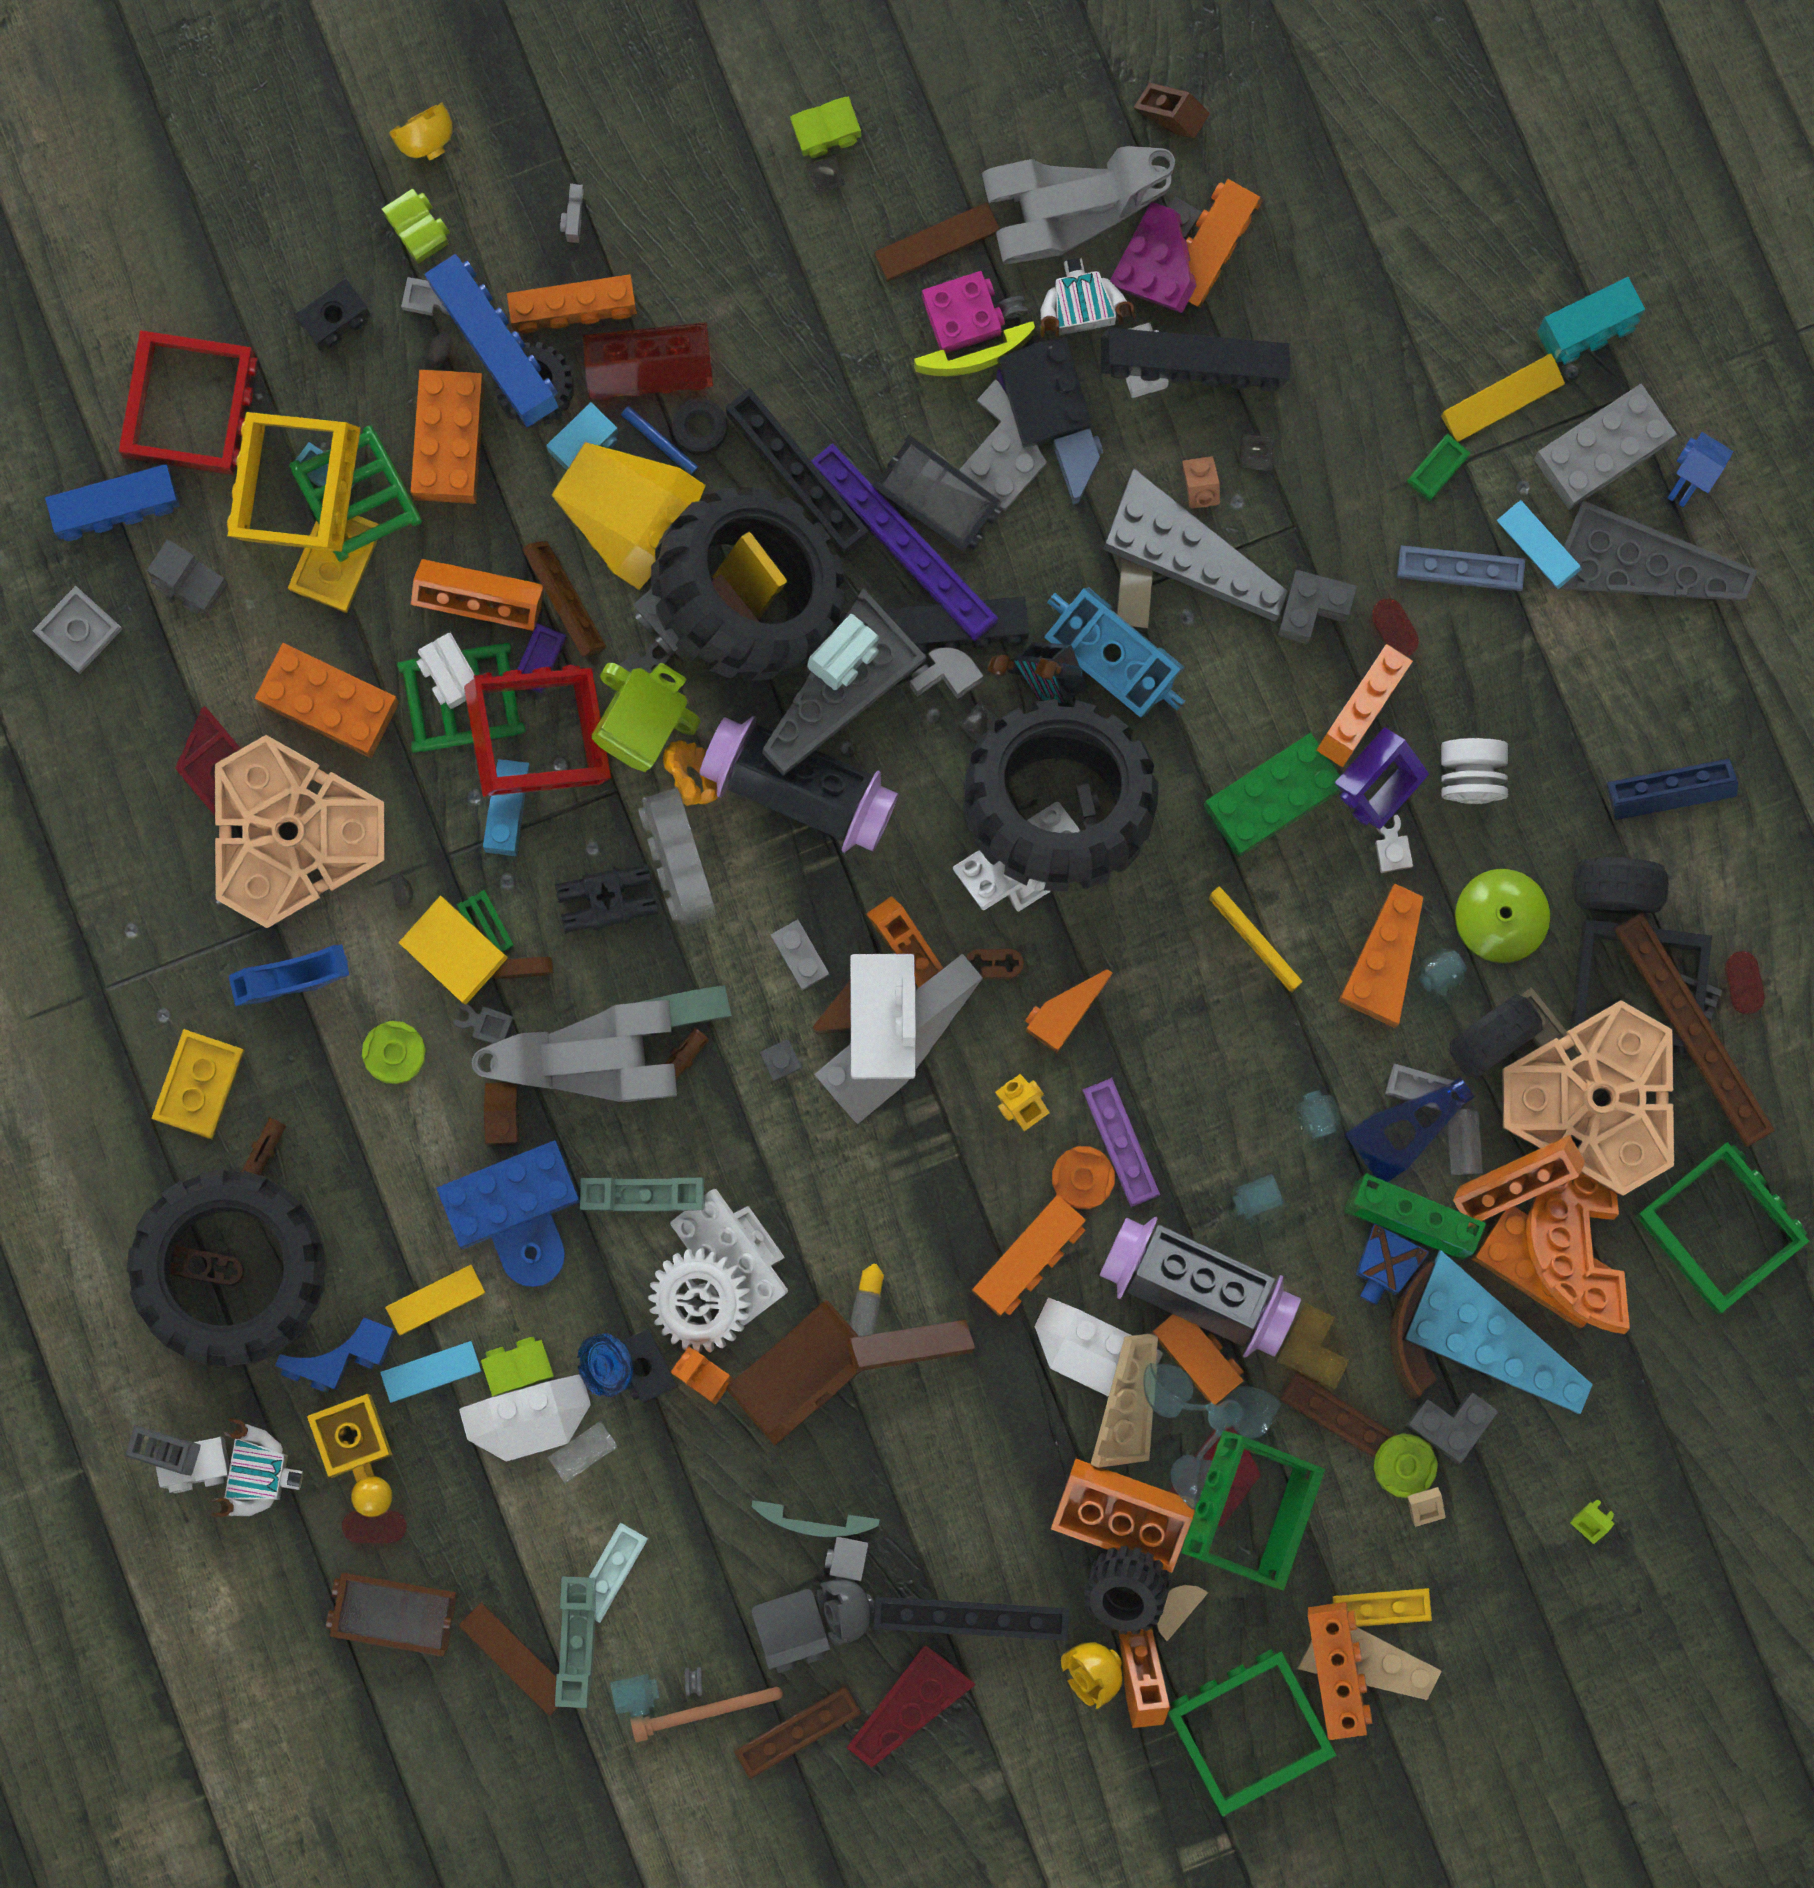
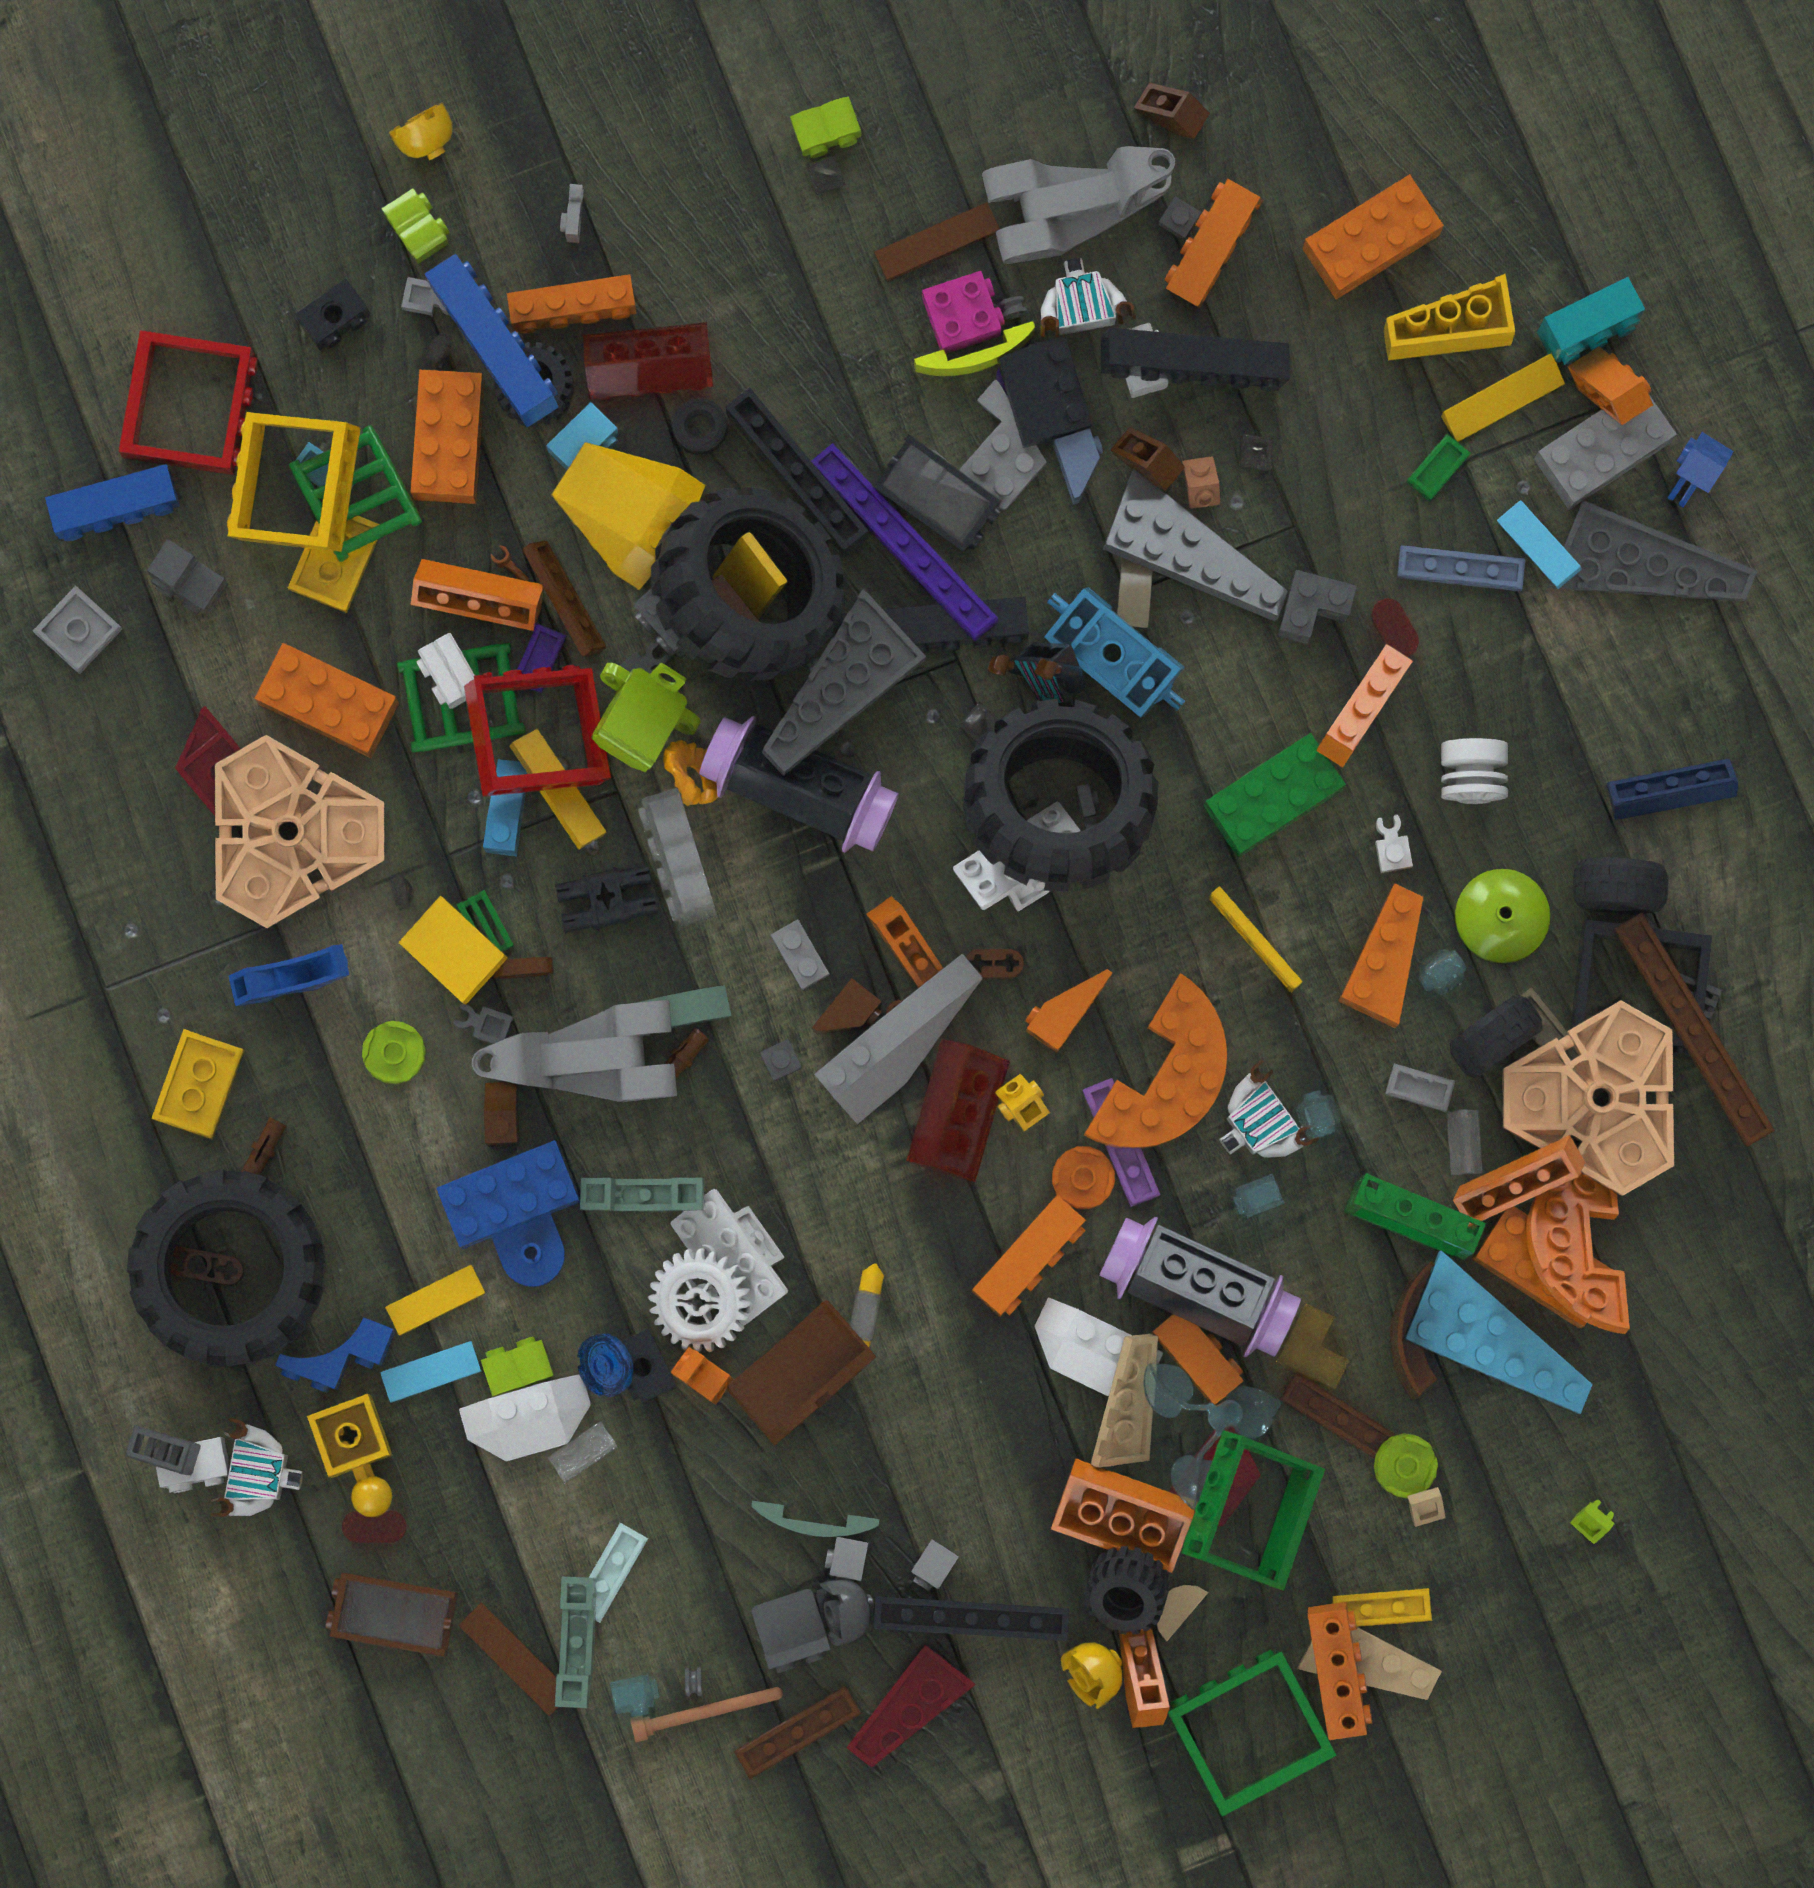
(507, 563): none -> dark orange hand
(565, 803): none -> yellow tile
(659, 440): blue bar -> none
(844, 652): light aqua brick -> none
(882, 1016): white bracket -> none
(910, 1345): reddish brown tile -> none
(933, 1566): none -> light grey brick
(950, 665): light grey brick -> none
(958, 1110): none -> clear red slope
(1148, 457): none -> reddish brown slope
(1157, 261): magenta plate -> none
(1183, 1085): none -> orange plate
(1262, 1120): none -> torso
(1369, 766): dark purple window -> none
(1372, 237): none -> orange brick
(1377, 1150): clear blue plate -> none
(1387, 1263): blue torso -> none
(1454, 323): none -> yellow wedge
(1456, 1433): dark grey brick -> none
(1611, 385): none -> orange brick
(1681, 1258): green window -> none
(1744, 982): clear red tile -> none

